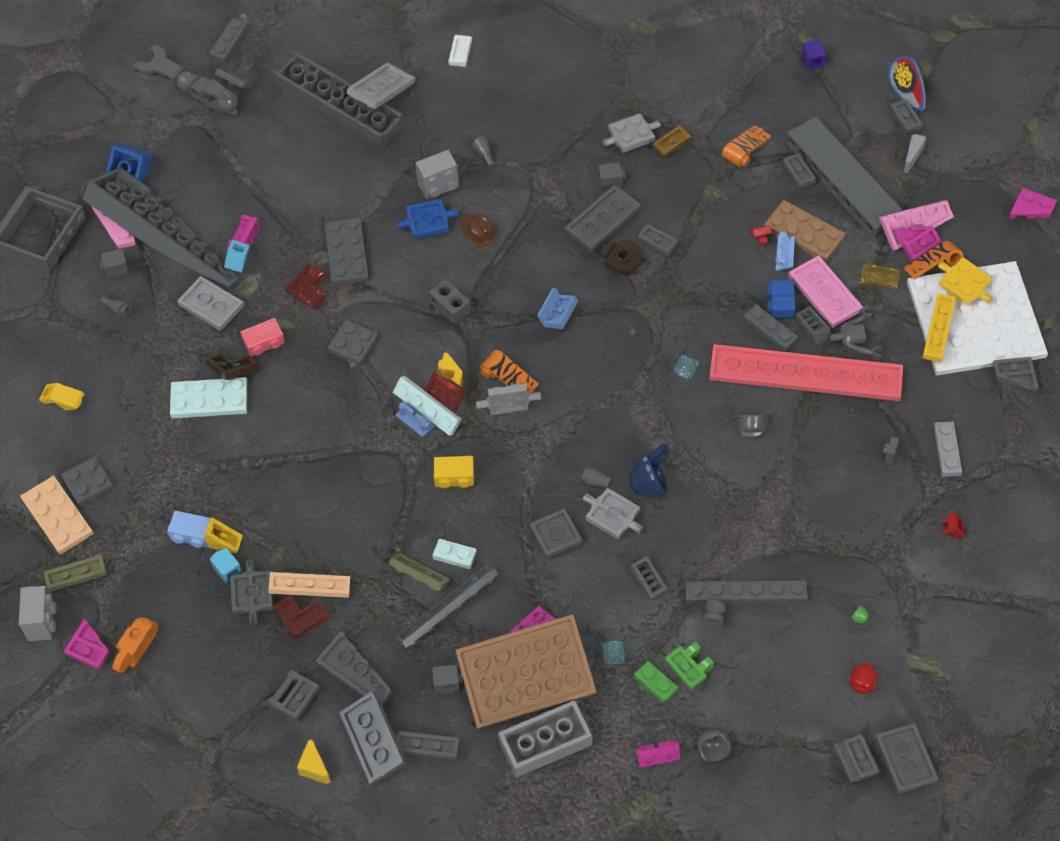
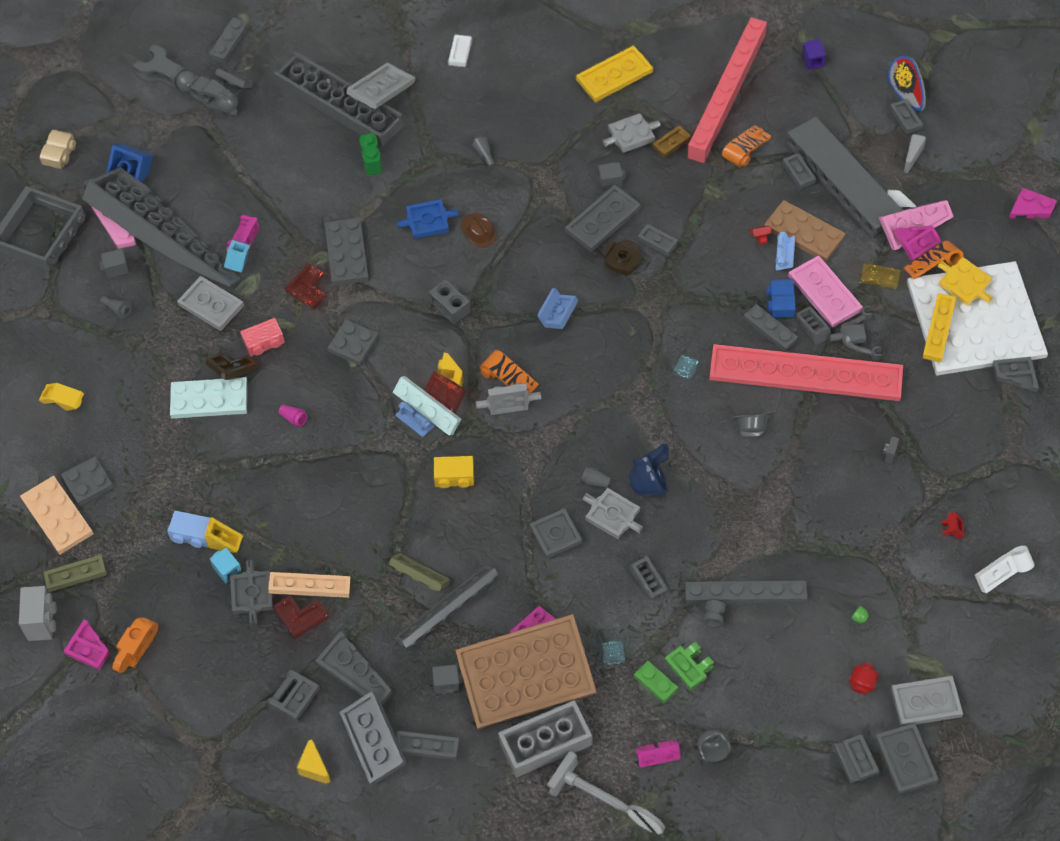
(57, 149): none -> tan brick
(294, 415): none -> dark pink cone
(370, 154): none -> green brick
(437, 174): light grey brick -> none
(454, 554): light aqua plate -> none
(565, 774): none -> light grey piece
(614, 73): none -> yellow plate
(727, 90): none -> coral brick
(900, 198): none -> white sticker
(926, 701): none -> light grey plate
(947, 449): light grey plate -> none
(1004, 567): none -> white plate

